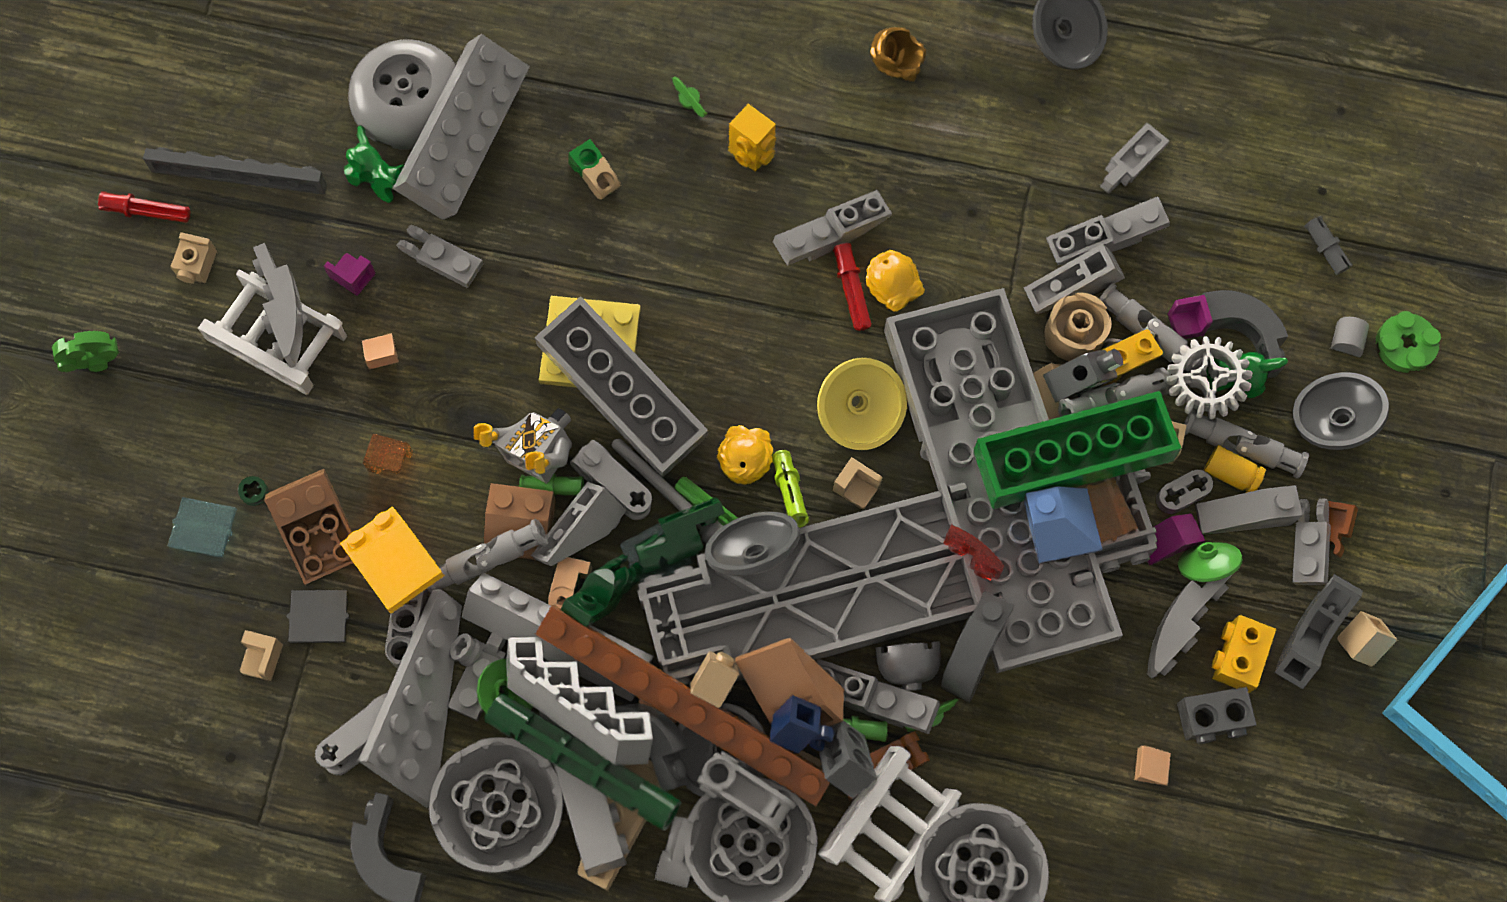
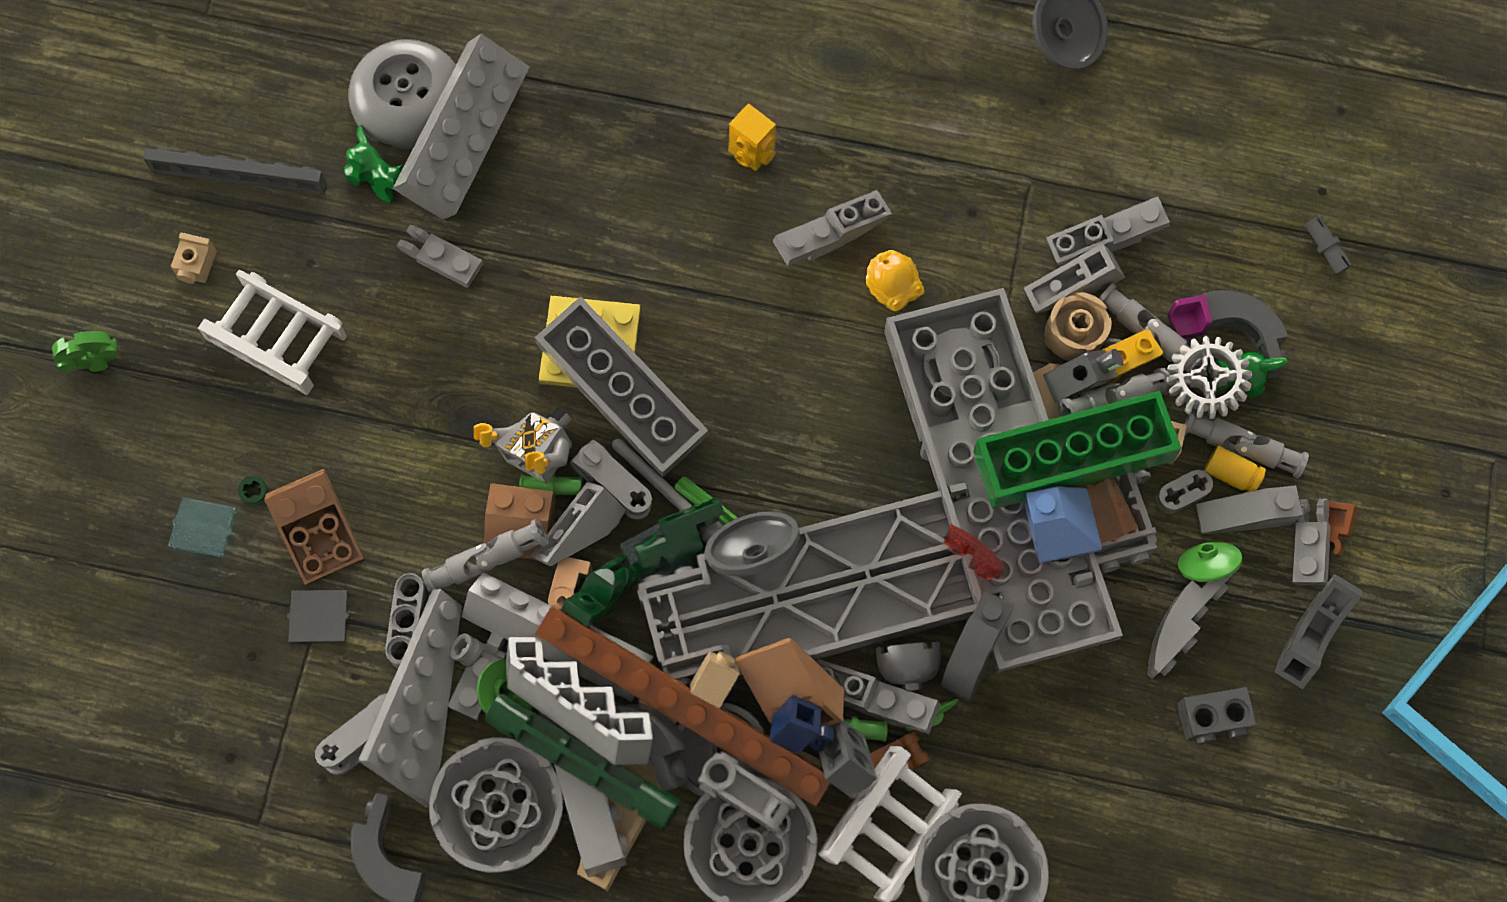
(130, 205): red axle -> none
(260, 655): tan panel -> none
(284, 306): light grey slope -> none
(351, 272): magenta panel -> none
(380, 351): light nougat slope -> none
(386, 454): clear orange panel -> none
(391, 559): yellow slope -> none
(593, 169): leg -> none
(672, 863): light grey piece -> none
(689, 97): bright green piece -> none
(745, 446): yellow hair -> none
(783, 465): lime pin -> none
(852, 287): red axle -> none
(857, 483): tan panel -> none
(880, 405): light yellow dish -> none
(897, 53): pearl gold hair -> none
(1134, 157): light grey hinge -> none
(1152, 765): light nougat slope -> none
(1175, 536): magenta slope -> none
(1243, 653): yellow brick -> none
(1340, 399): dark grey dish -> none
(1350, 335): light grey brick -> none
(1366, 639): tan panel -> none
(1419, 330): bright green plate -> none

